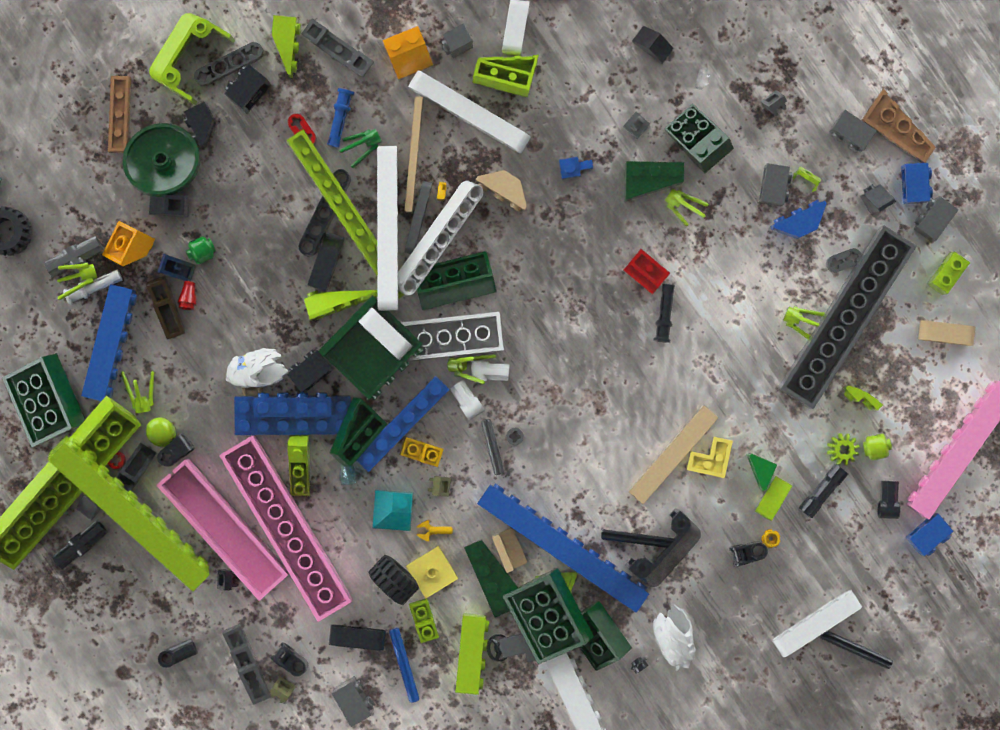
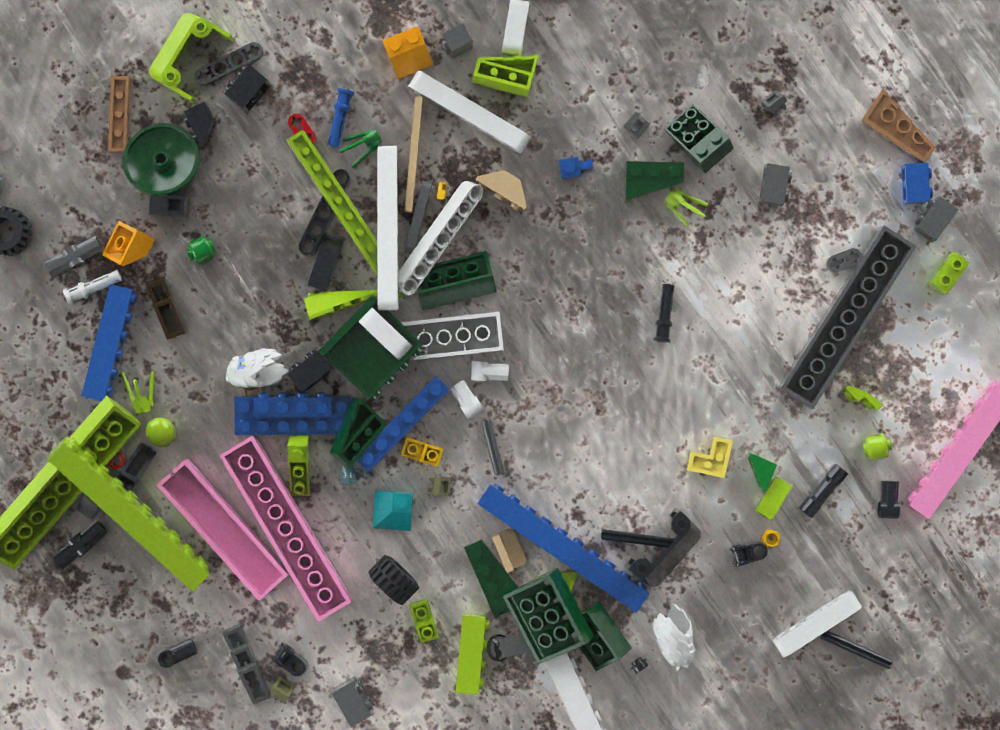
(44, 399): dark green slope -> none
(86, 273): lime plant -> none
(176, 268): dark blue slope -> none
(178, 448): black piece -> none
(187, 297): red cone -> none
(224, 580): black tile -> none
(285, 36): lime slope -> none
(337, 48): dark grey slope -> none
(357, 637): black beam -> none
(404, 665): blue axle -> none
(432, 572): light yellow plate -> none
(433, 530): yellow bar -> none
(459, 364): lime plant -> none
(519, 432): dark grey bush -> none
(646, 271): red plate -> none
(653, 44): black slope -> none
(673, 454): tan tile -> none
(794, 317): lime plant -> none
(801, 221): blue slope -> none
(808, 176): lime piece -> none
(843, 441): lime gear -> none
(852, 131): dark grey brick -> none
(876, 199): black slope -> none
(929, 535): blue brick -> none
(946, 333): tan beam -> none

